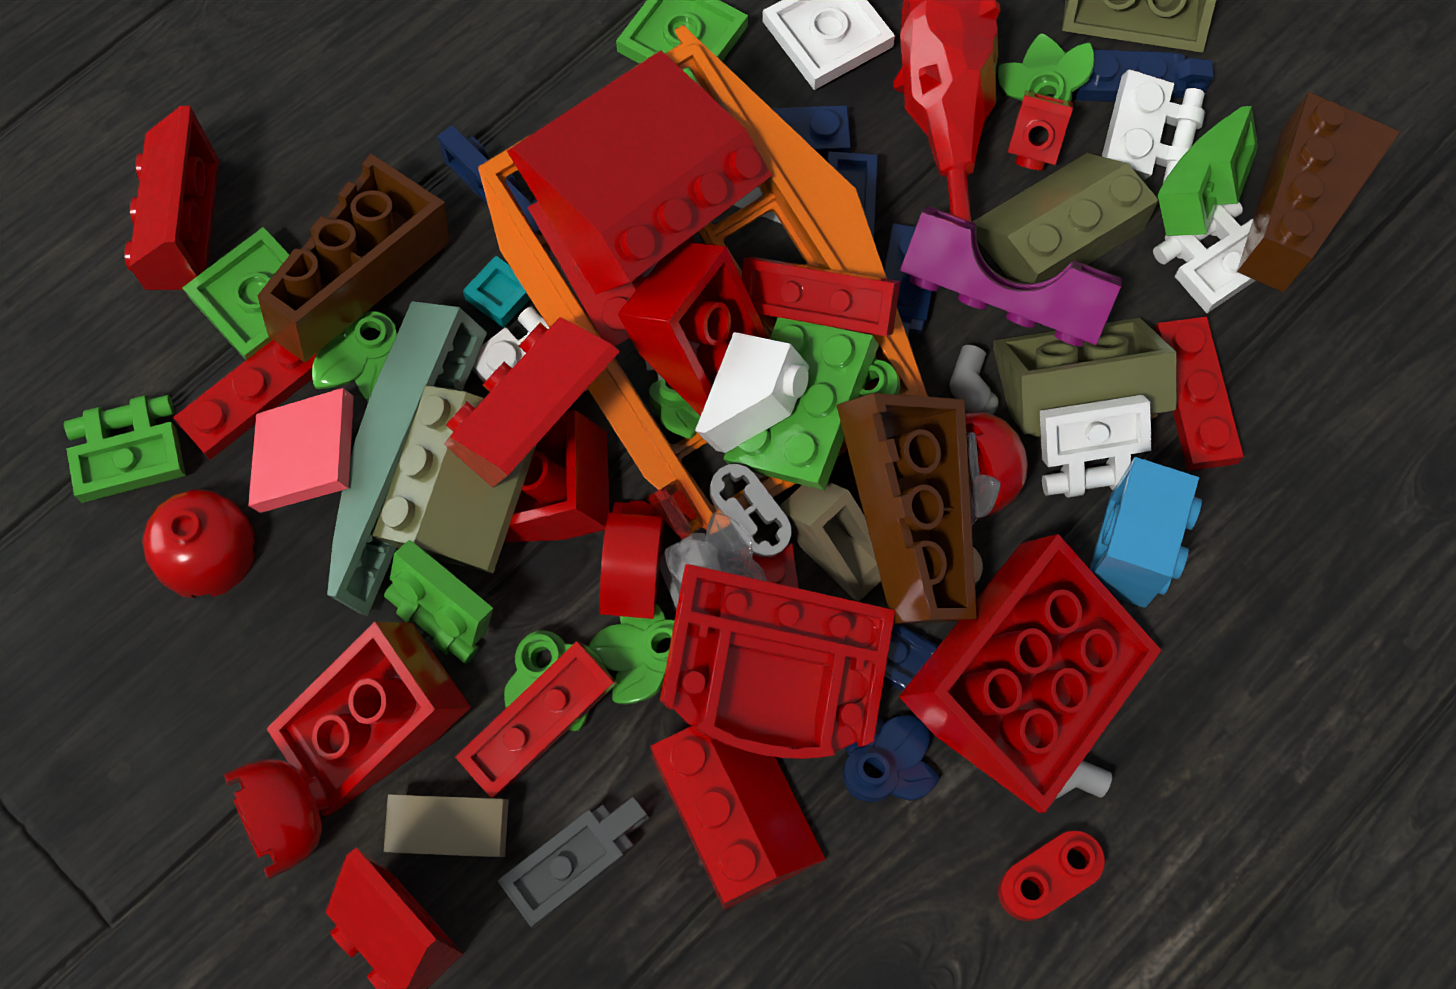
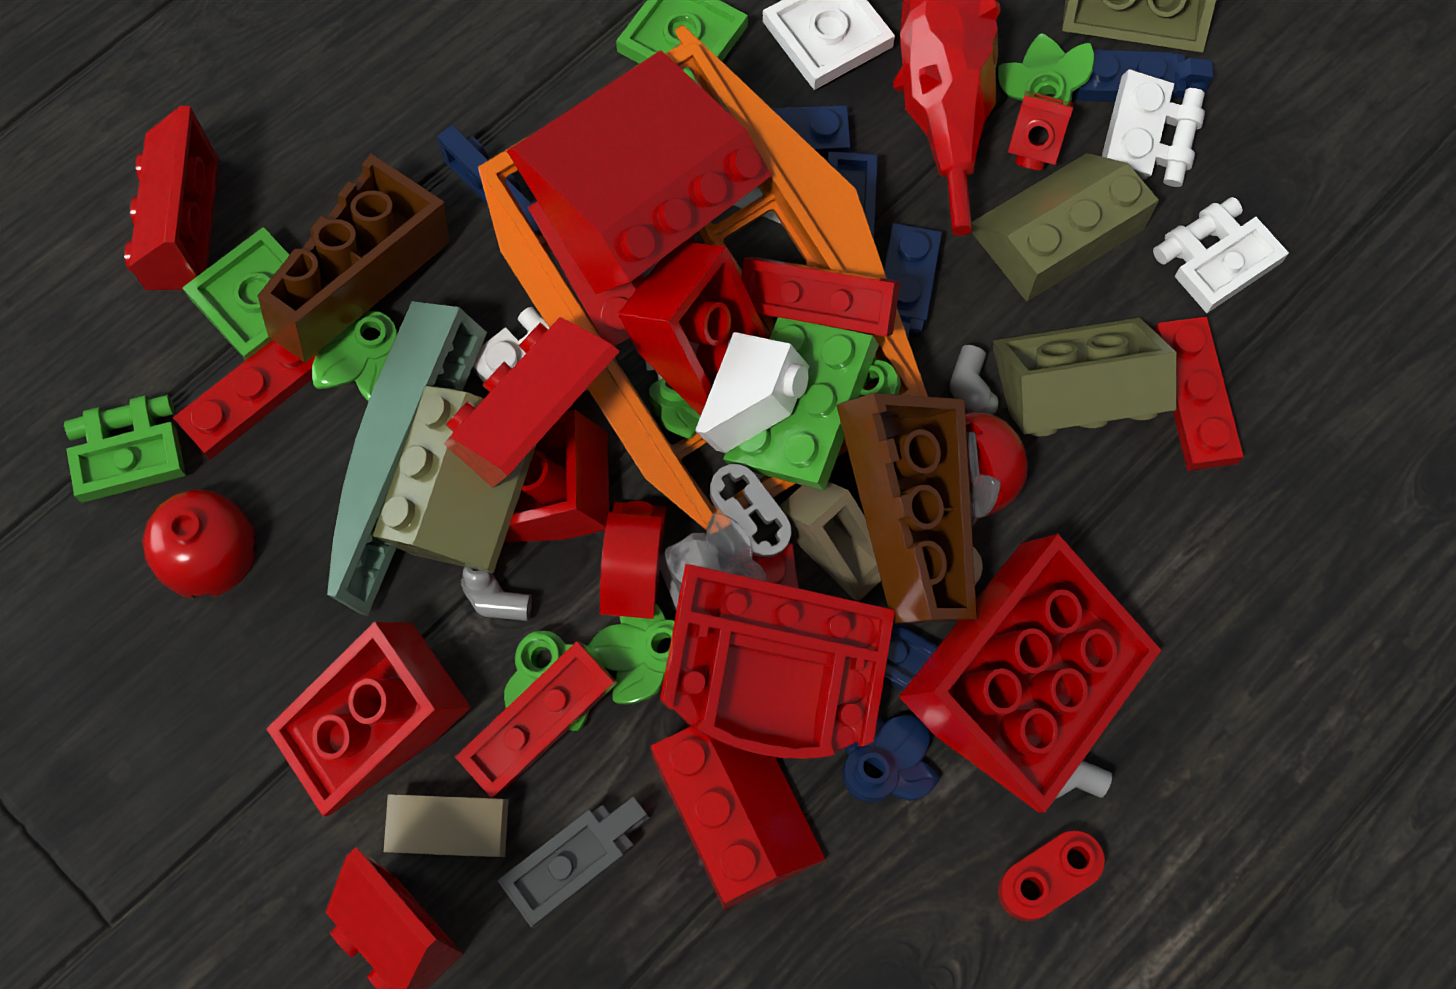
(278, 811): red cylinder -> none
(301, 451): coral tile -> none
(437, 602): bright green plate -> none
(491, 600): none -> light grey arm
(497, 292): teal plate -> none
(676, 508): clear red slope -> none
(948, 256): magenta arch -> none
(1090, 433): white plate -> none
(1144, 531): dark azure brick -> none
(1209, 175): bright green slope -> none
(1311, 181): reddish brown wedge -> none

